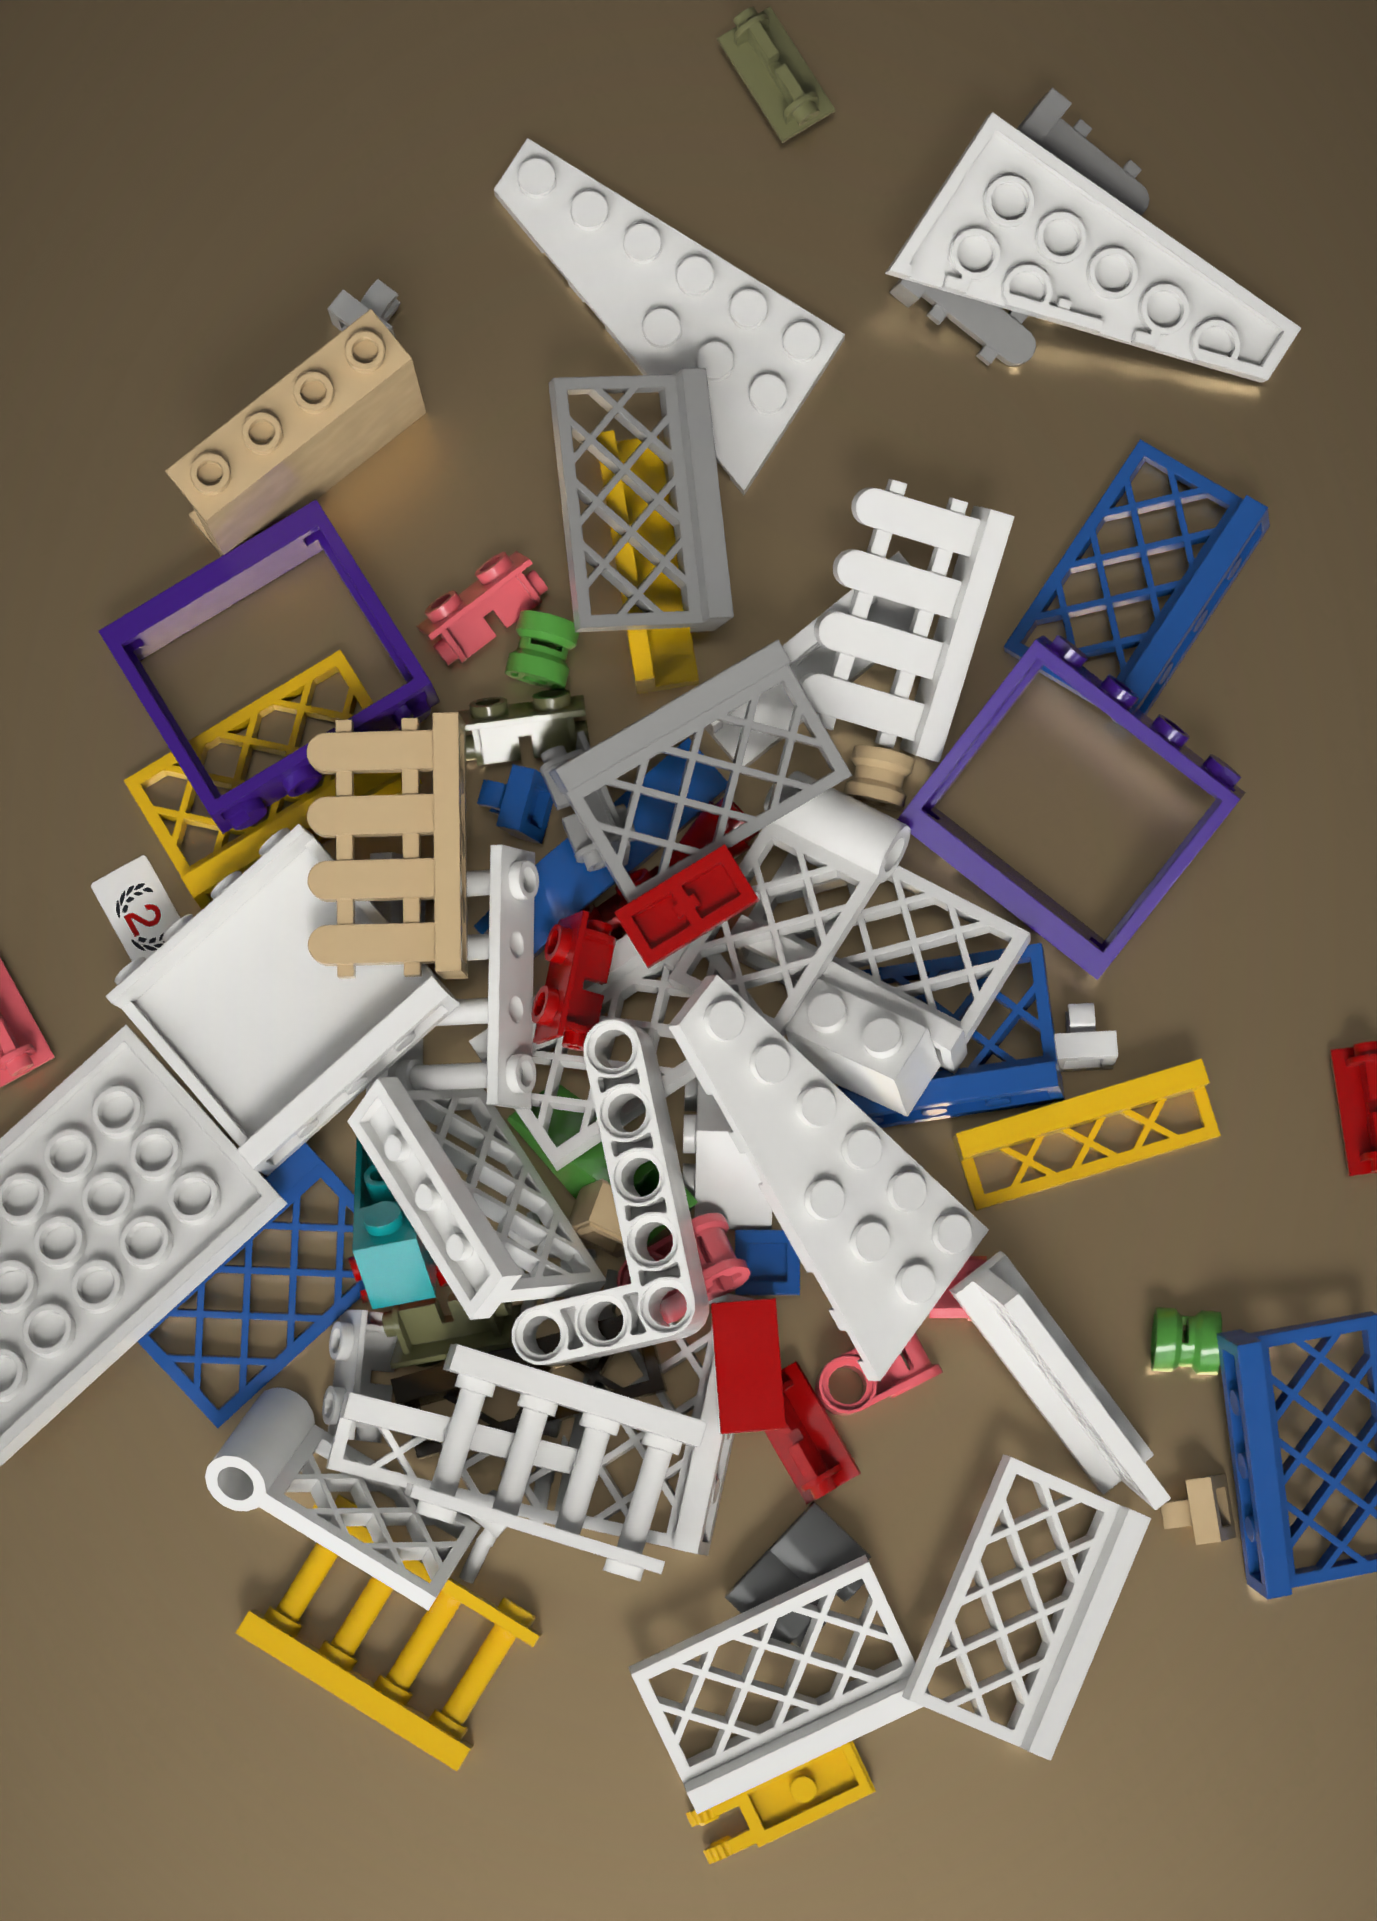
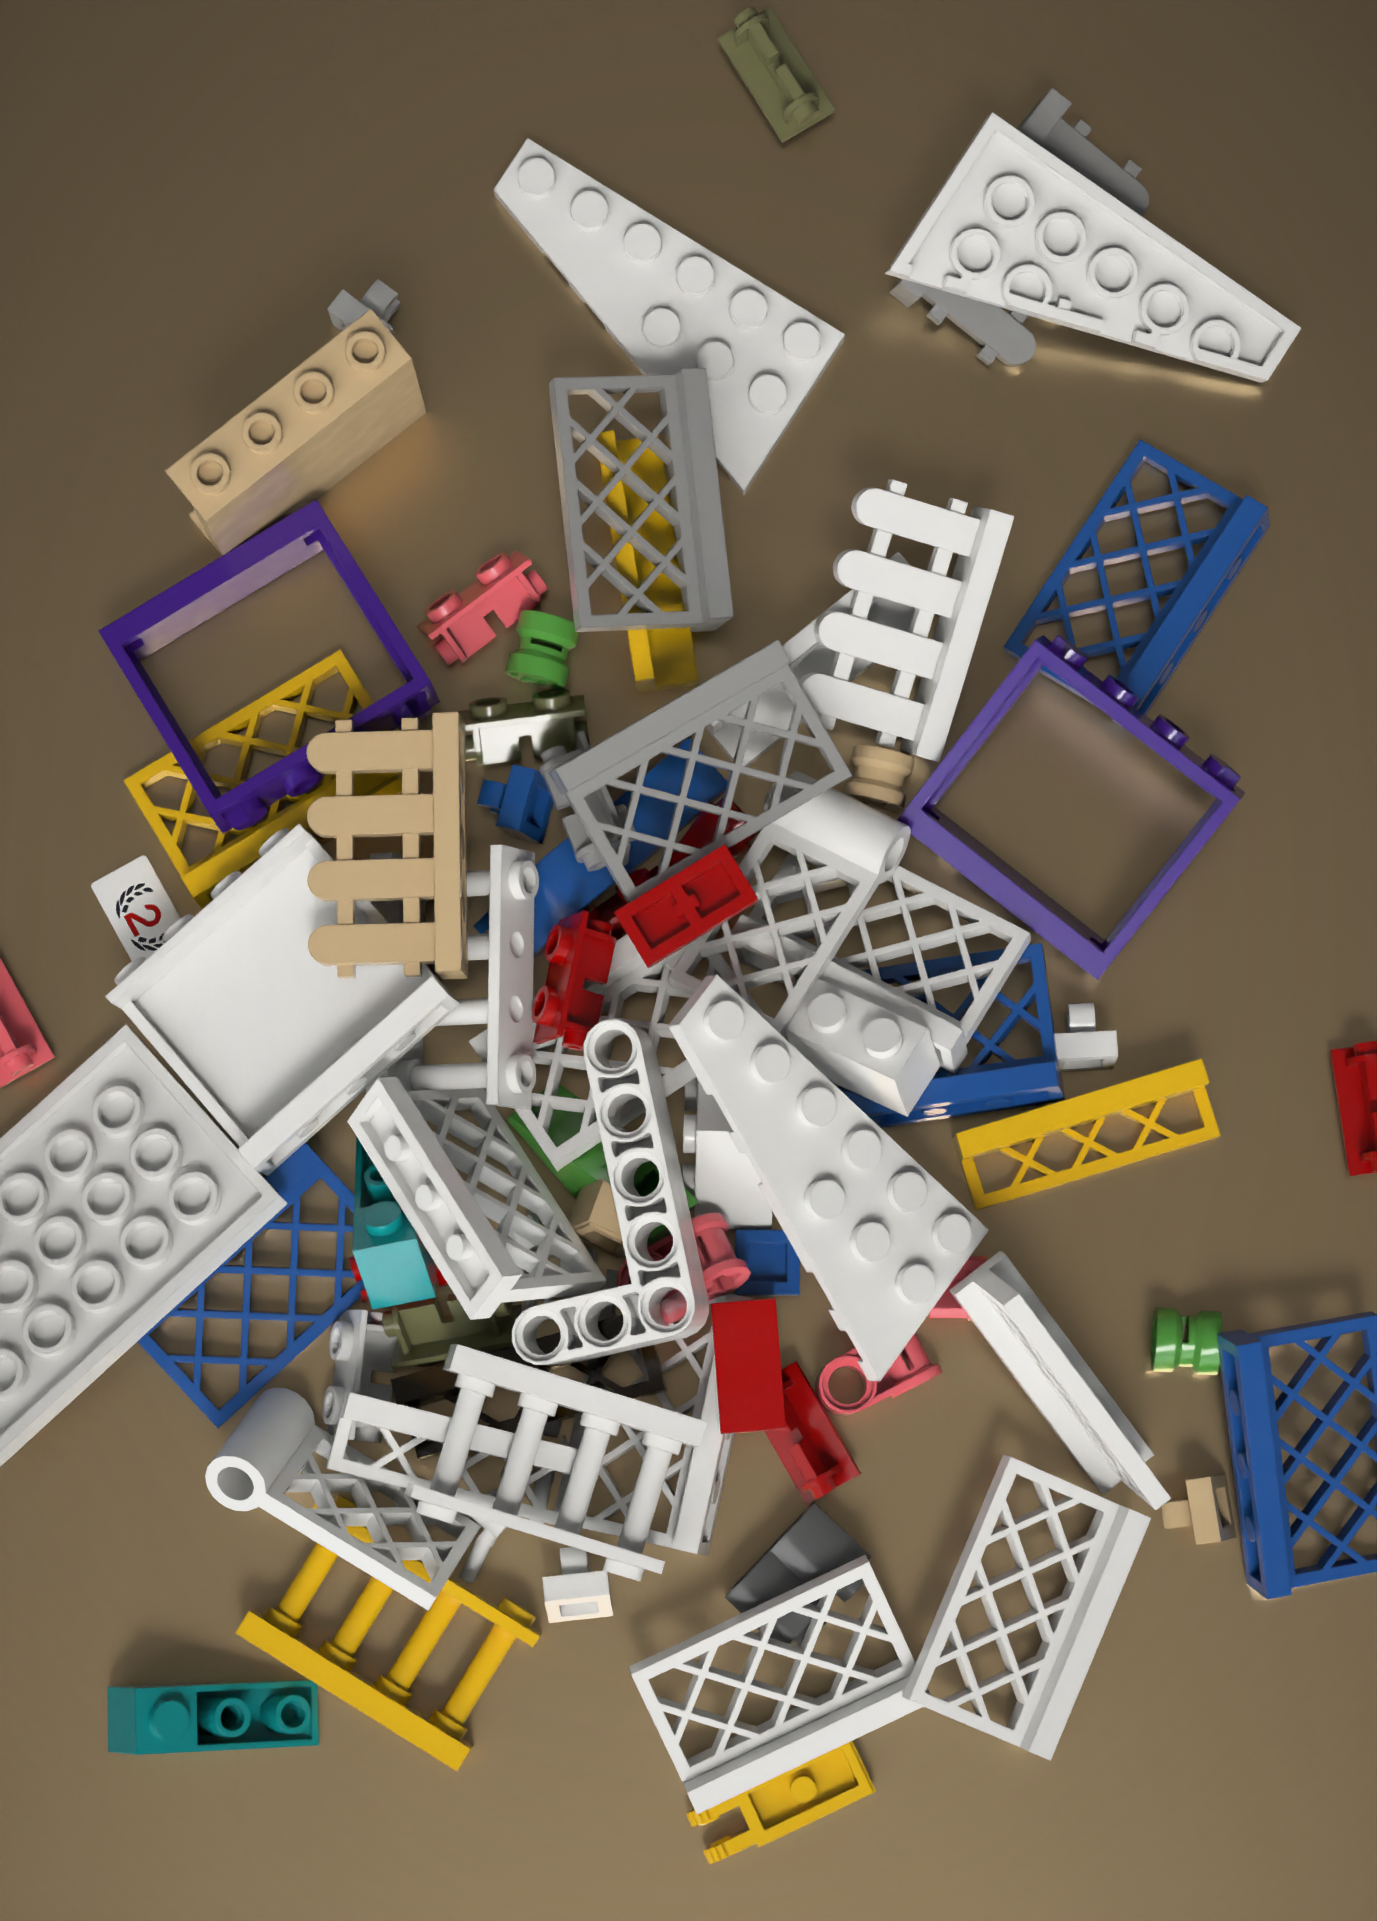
(212, 1716): none -> teal slope
(577, 1591): none -> white tile

